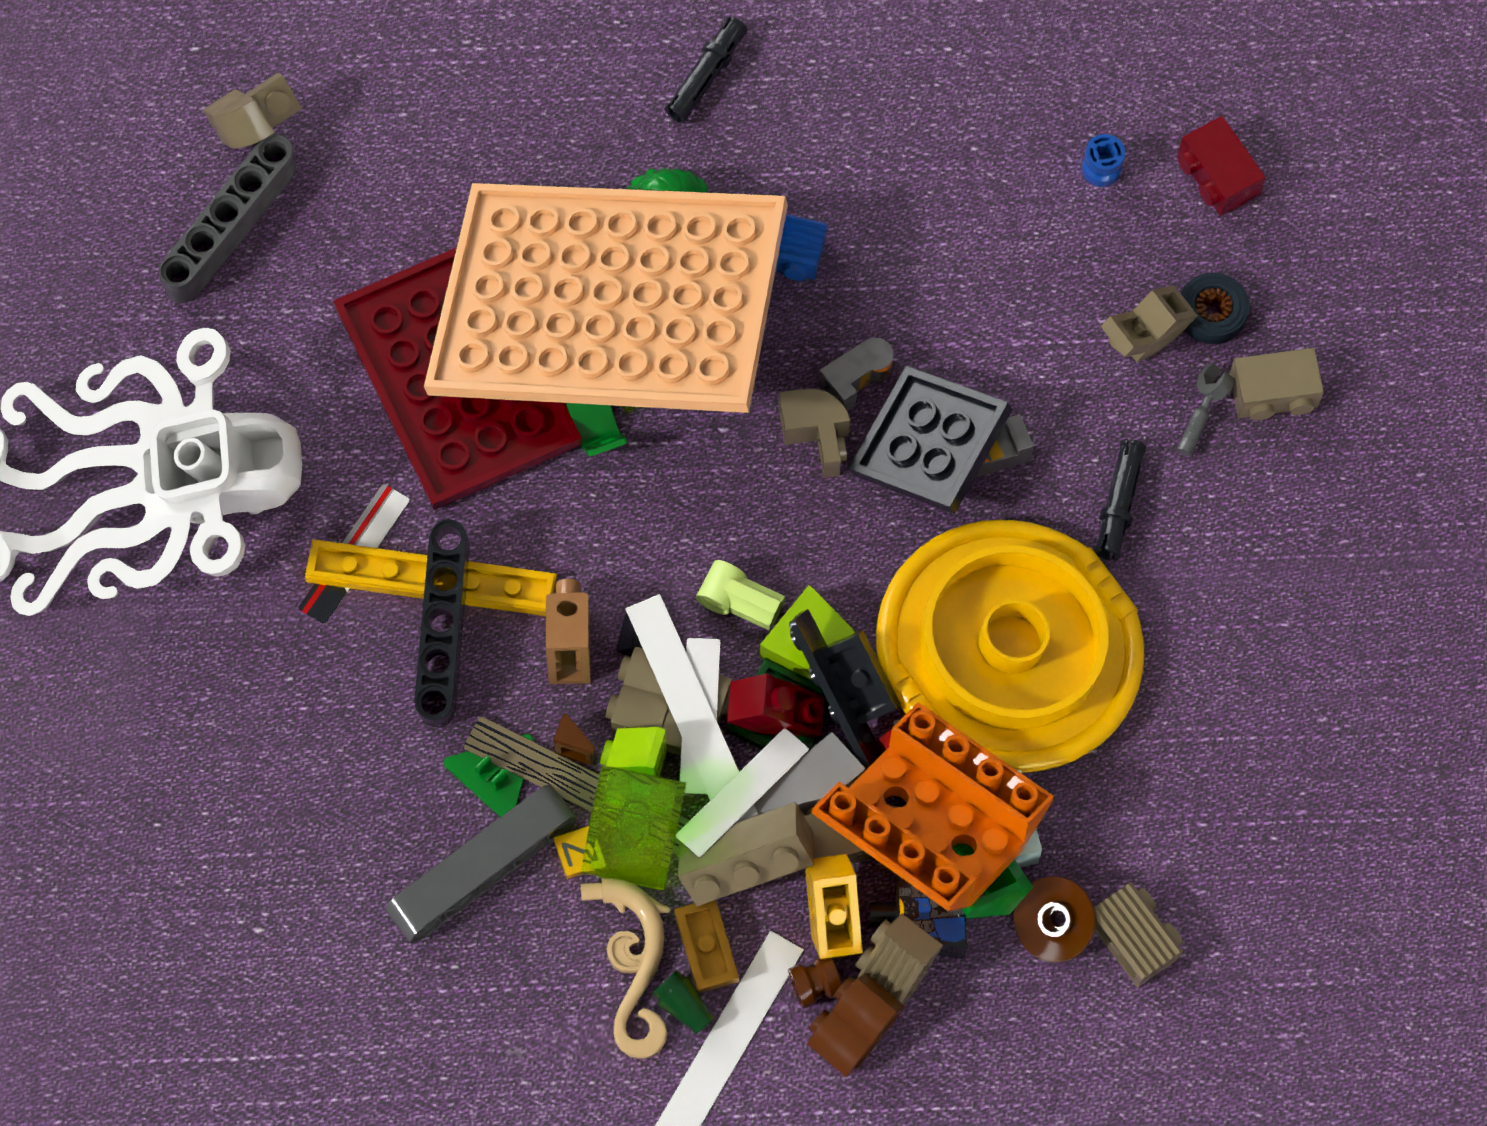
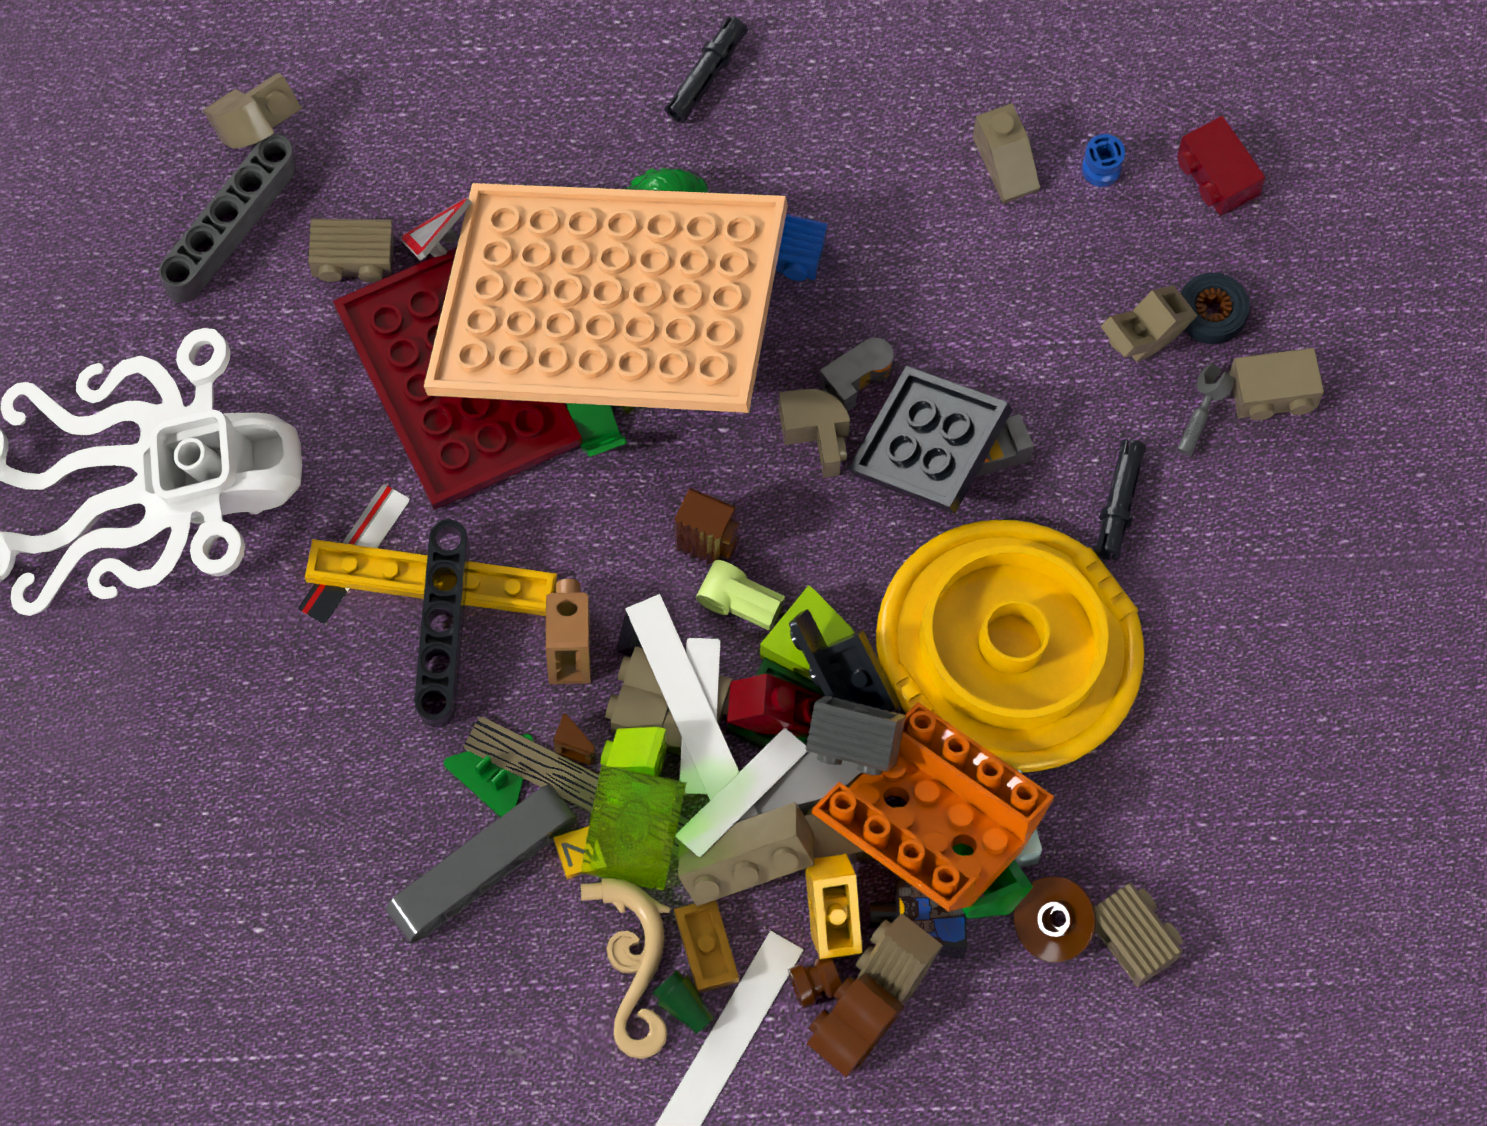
(351, 249): none -> dark tan brick
(426, 236): none -> light grey piece
(706, 527): none -> reddish brown brick
(855, 734): none -> dark grey brick
(1006, 153): none -> dark tan slope

